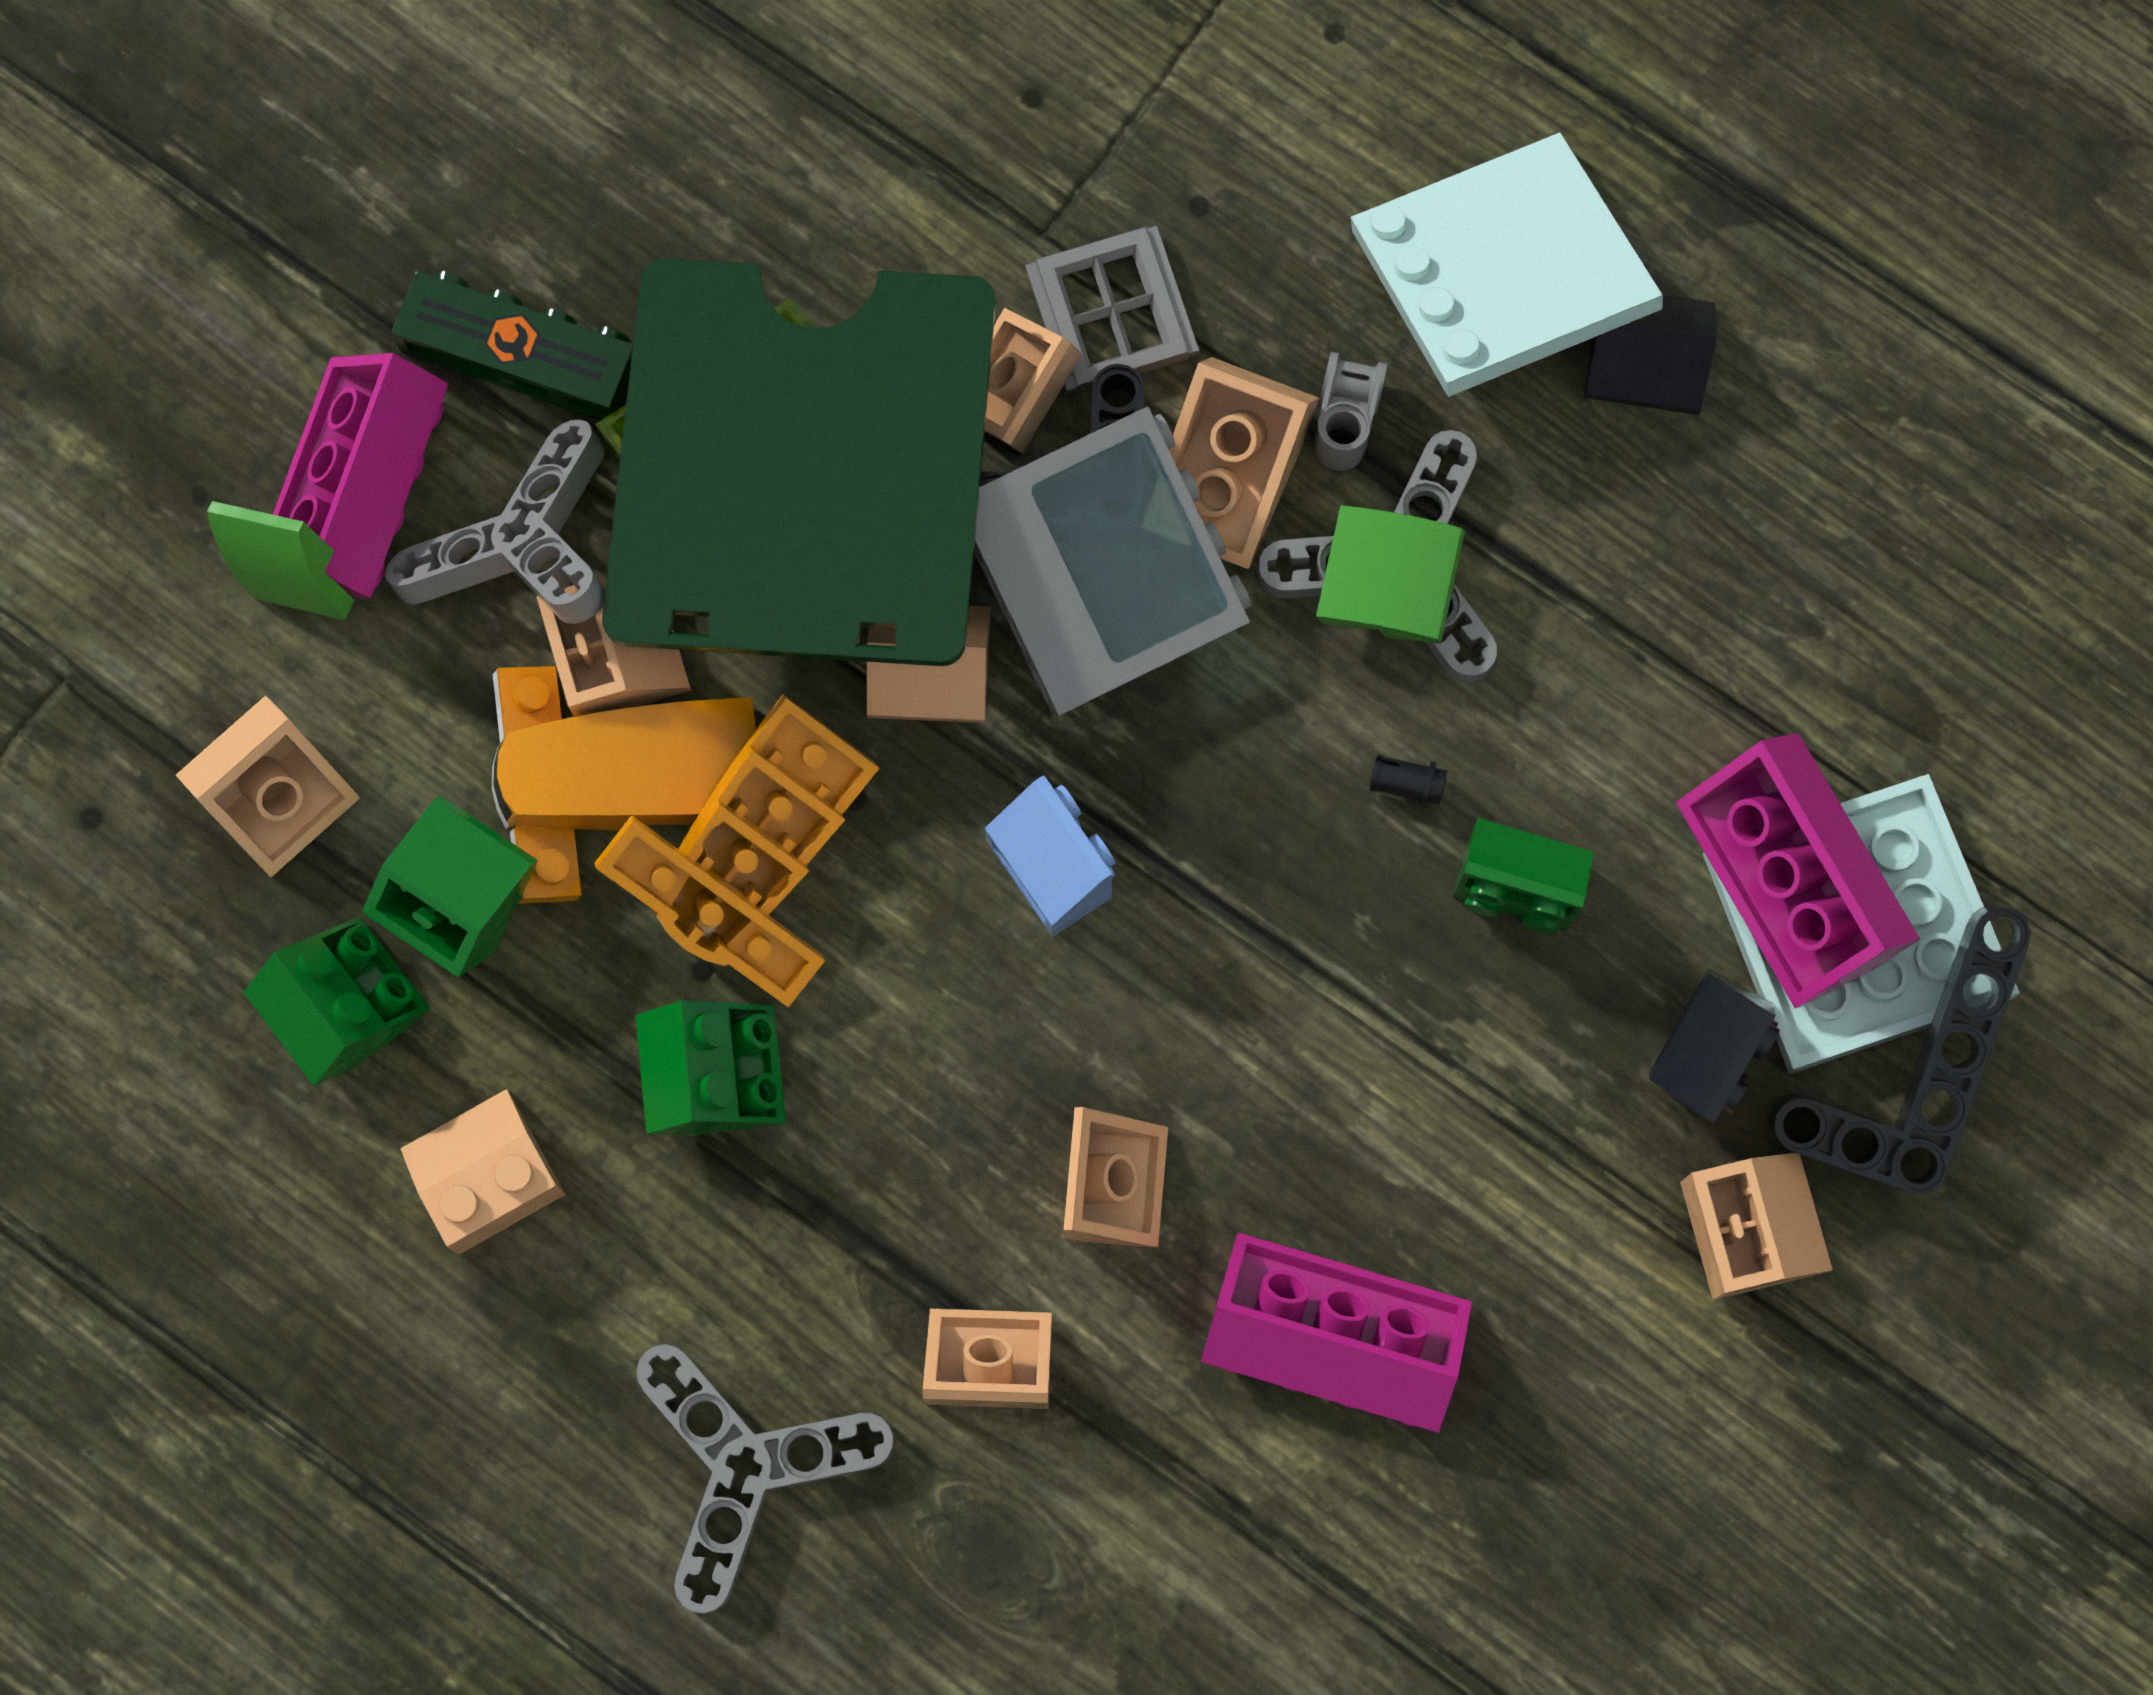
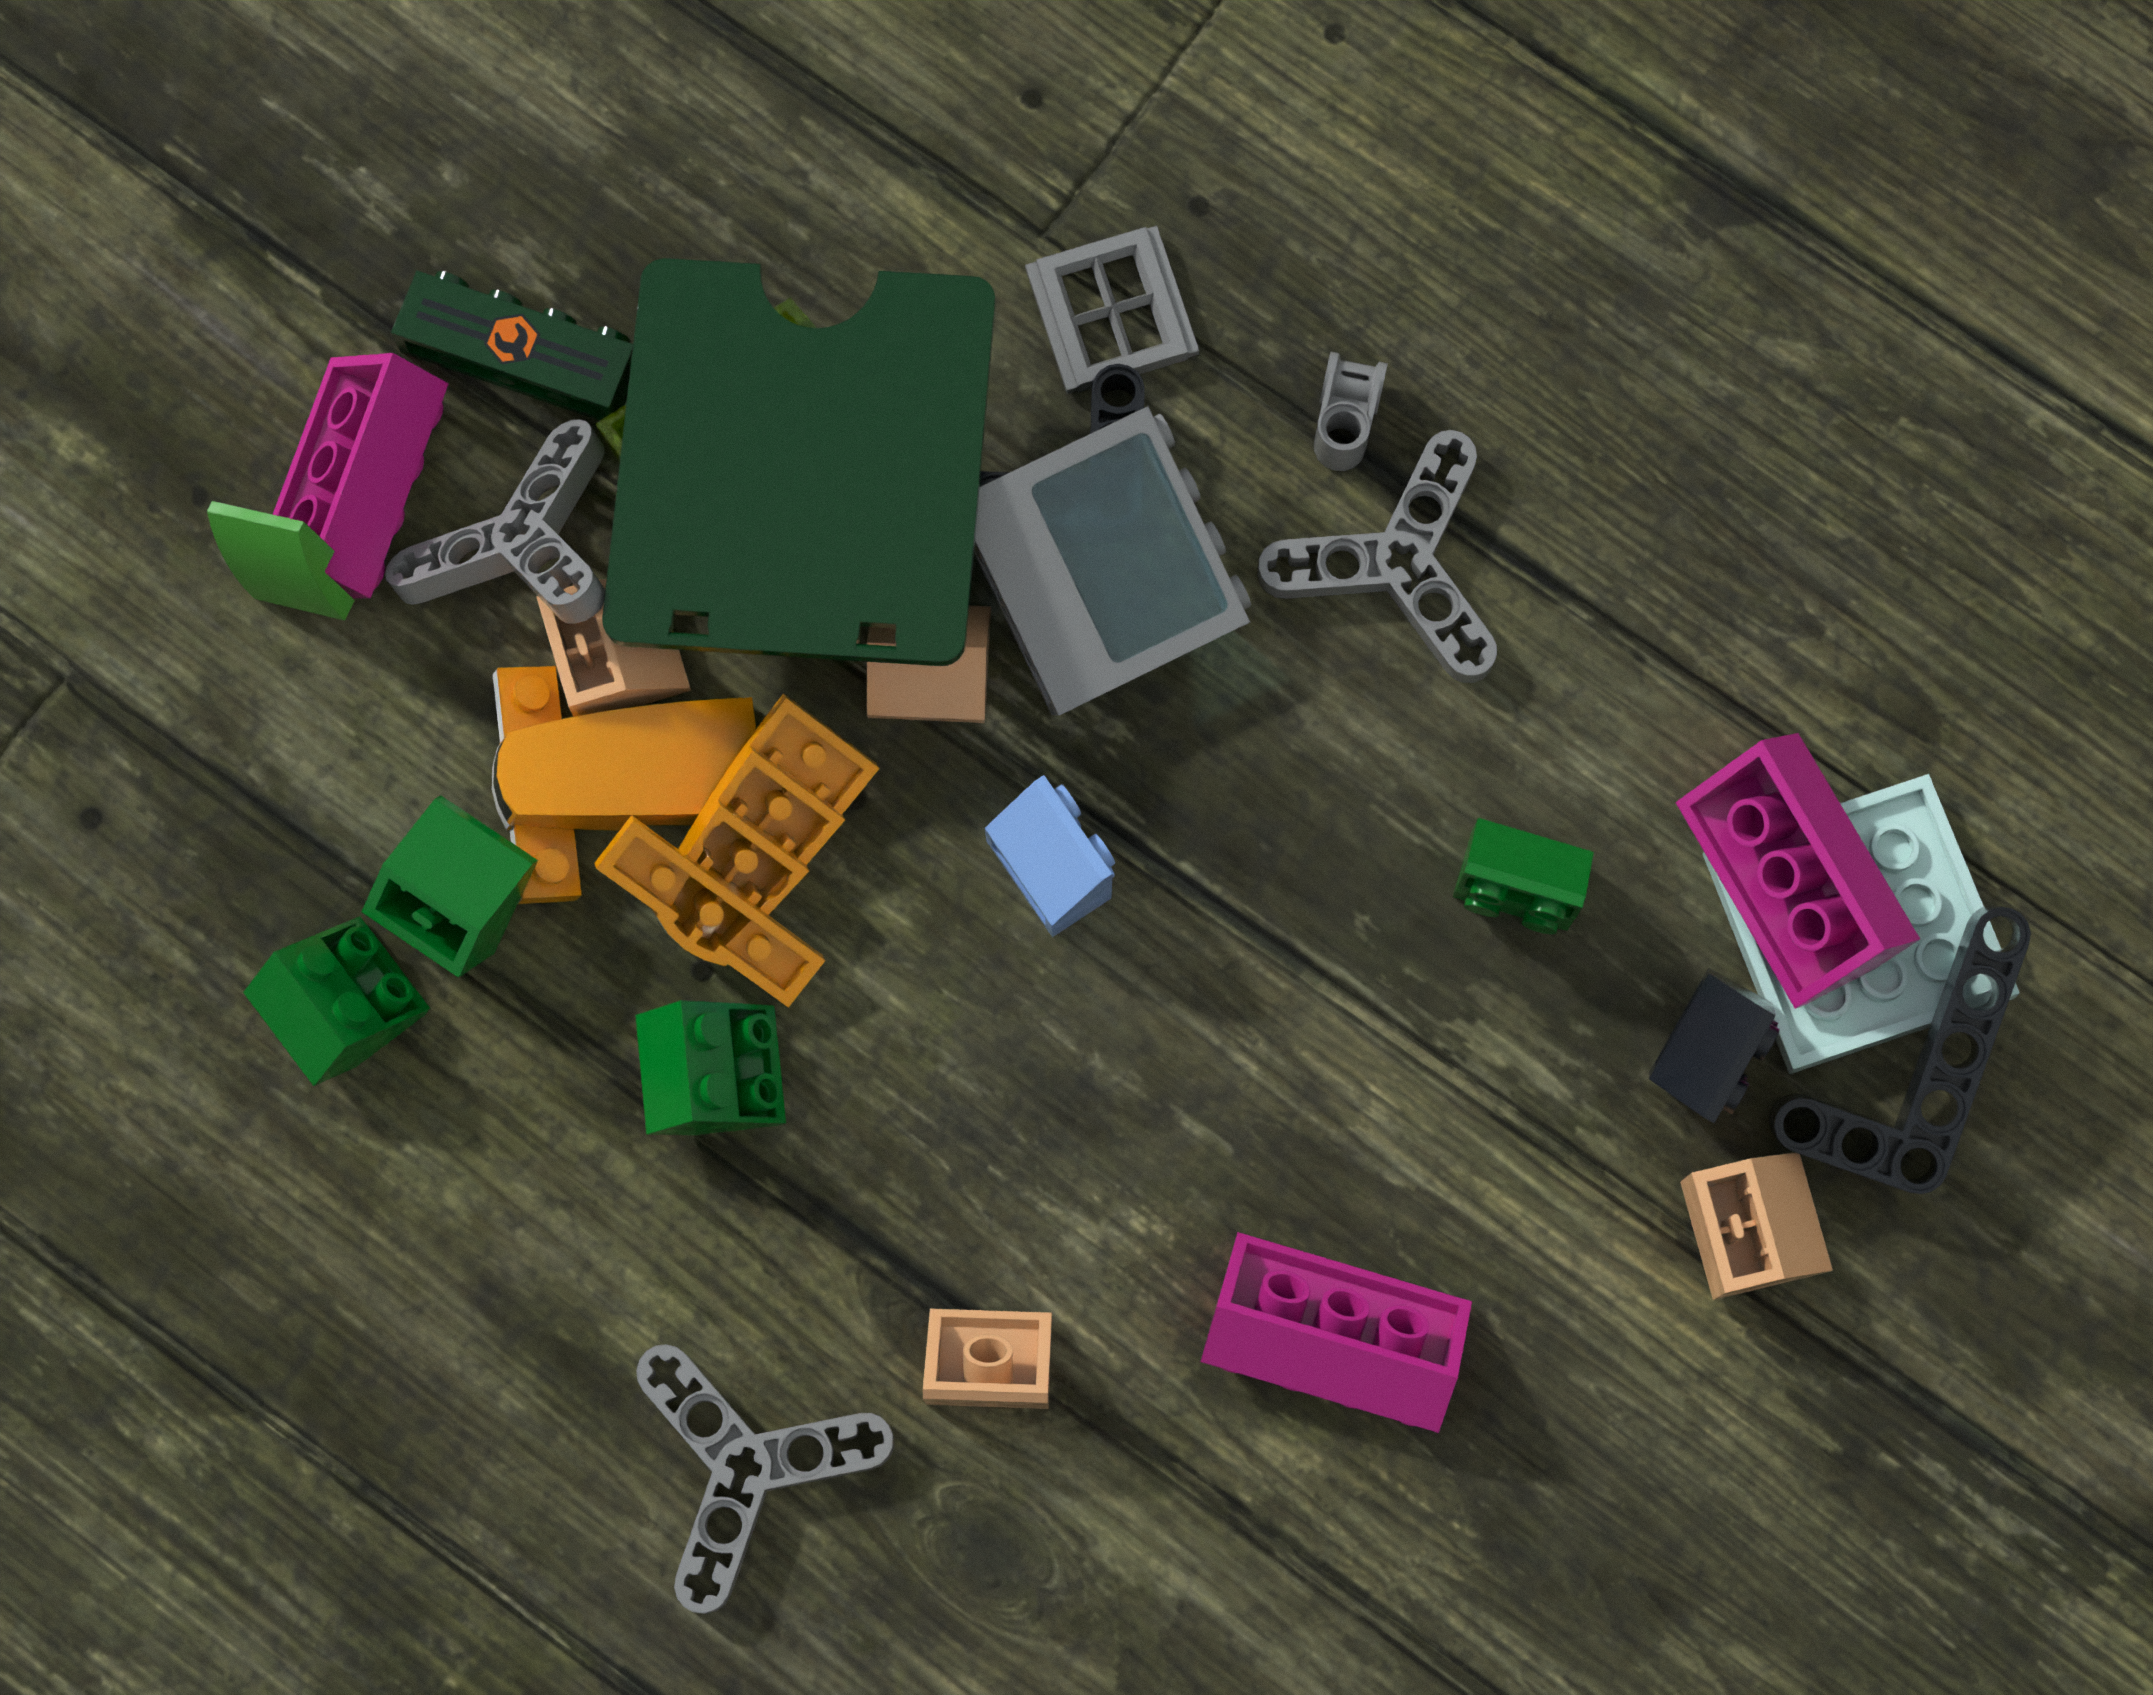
(268, 786): light nougat slope -> none
(481, 1173): light nougat slope -> none
(1024, 377): light nougat slope -> none
(1115, 1180): light nougat slope -> none
(1240, 447): light nougat slope -> none
(1390, 574): bright green slope -> none
(1408, 779): black pin -> none
(1505, 264): light aqua plate -> none
(1656, 359): black slope -> none

